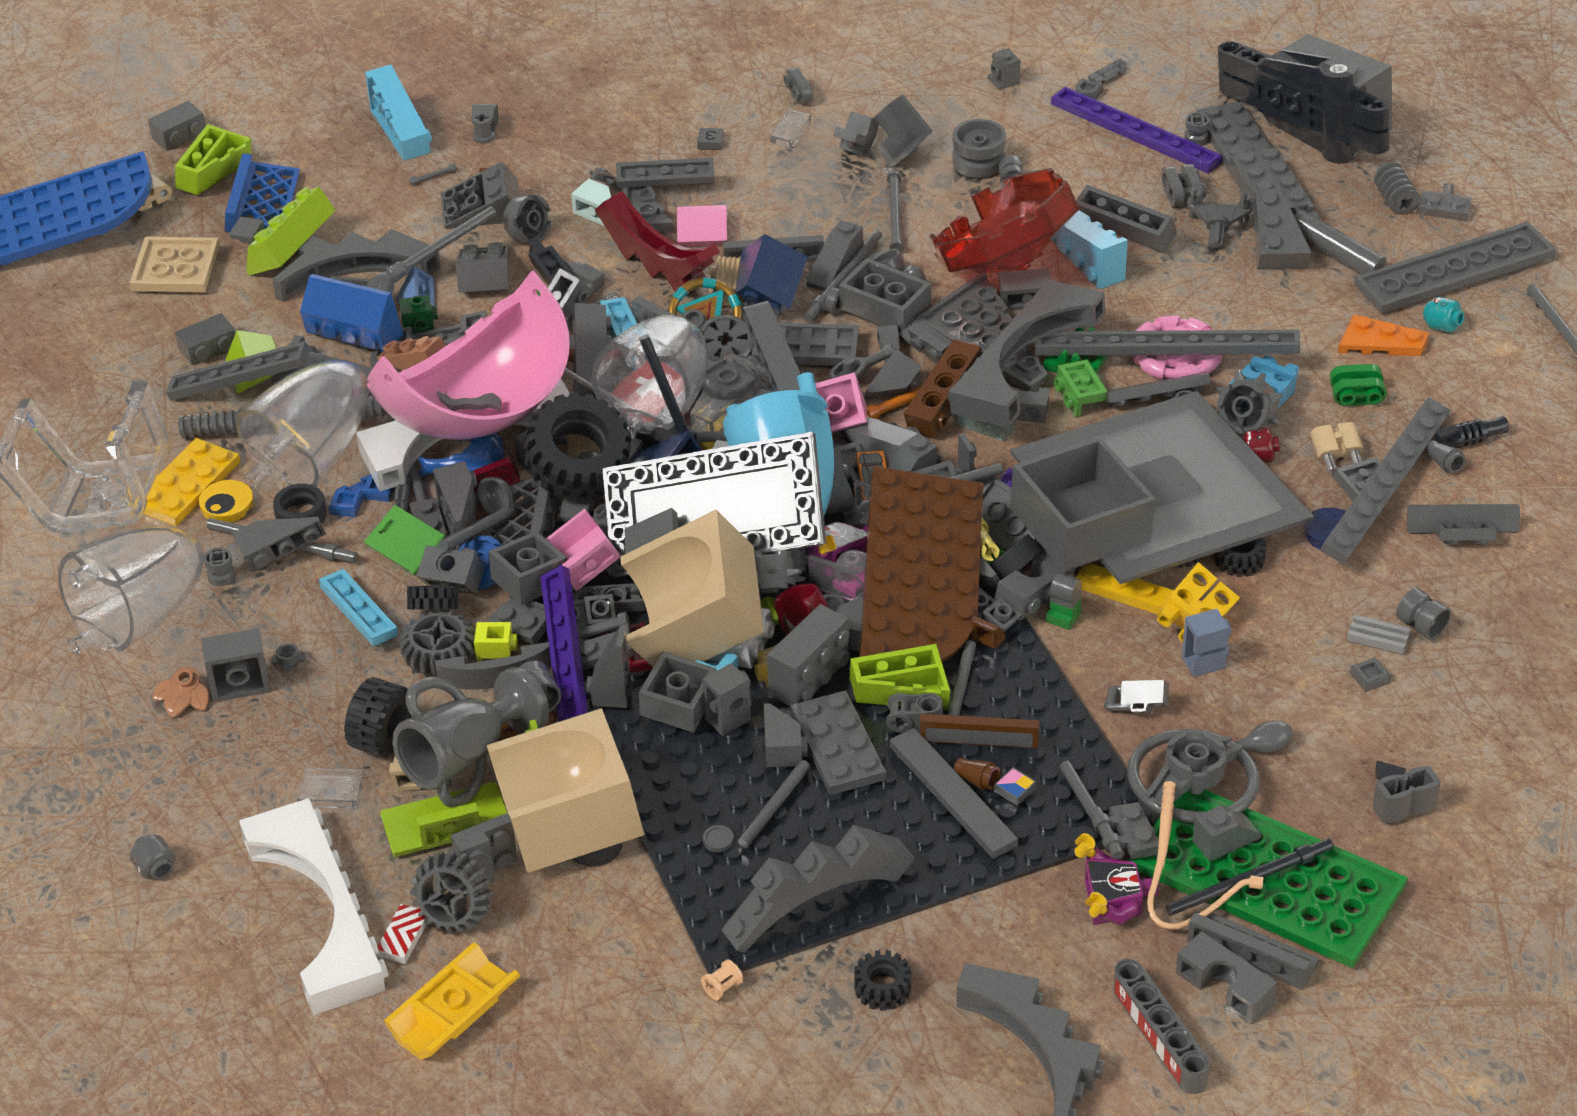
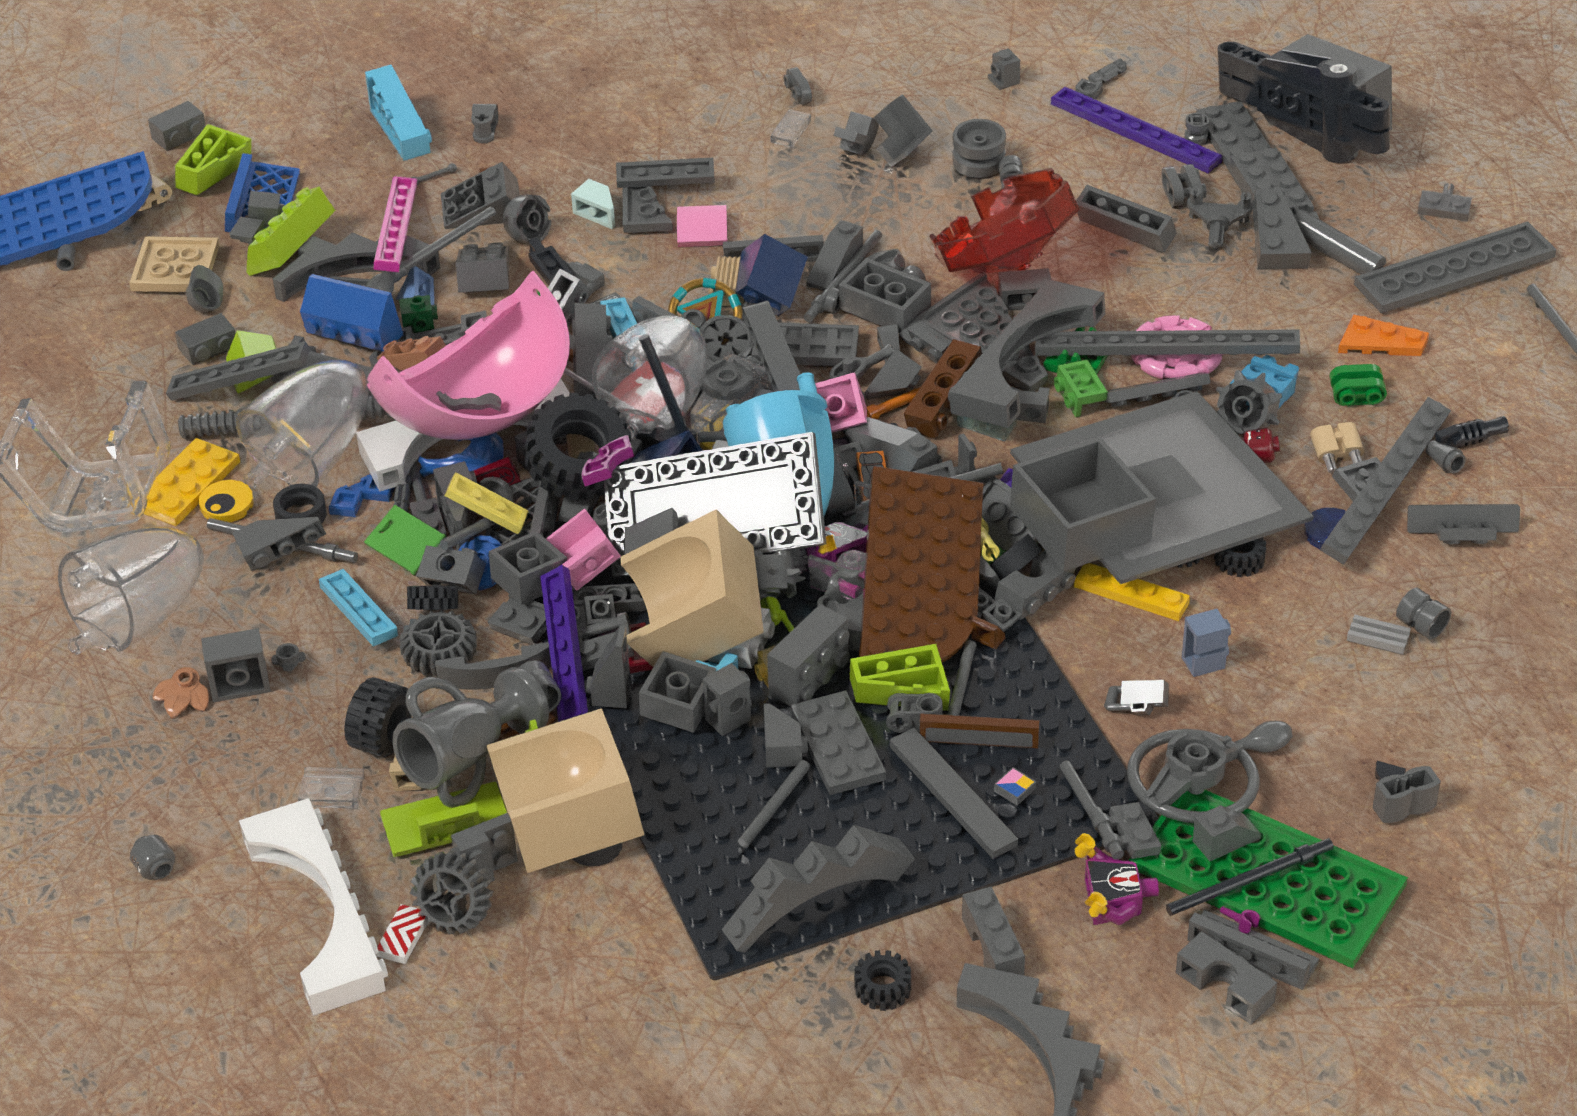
(66, 257): none -> dark grey hinge
(204, 290): none -> dark grey cap
(219, 566): dark grey wheel -> none
(264, 206): none -> dark grey brick
(395, 224): none -> dark pink tile
(449, 1002): yellow piece -> none
(486, 503): none -> light yellow tile
(494, 640): neon yellow brick -> none
(603, 175): dark grey piece -> none
(609, 457): none -> magenta tile
(657, 253): dark red arch -> none
(710, 138): dark grey tile -> none
(718, 838): dark grey piece -> none
(722, 979): light nougat bush -> none
(796, 604): dark red piece -> none
(847, 575): none -> dark grey piece
(894, 179): dark grey bar -> none
(980, 773): reddish brown cone -> none
(989, 924): none -> dark grey arch
(1064, 601): leg -> none
(1093, 250): medium azure wedge -> none
(1161, 1026): dark grey beam -> none
(1164, 833): light nougat piece -> none
(1186, 599): yellow hips -> none
(1246, 919): none -> magenta hand
(1370, 674): dark grey tile -> none
(1396, 188): dark grey piece -> none
(1443, 314): teal head -> none

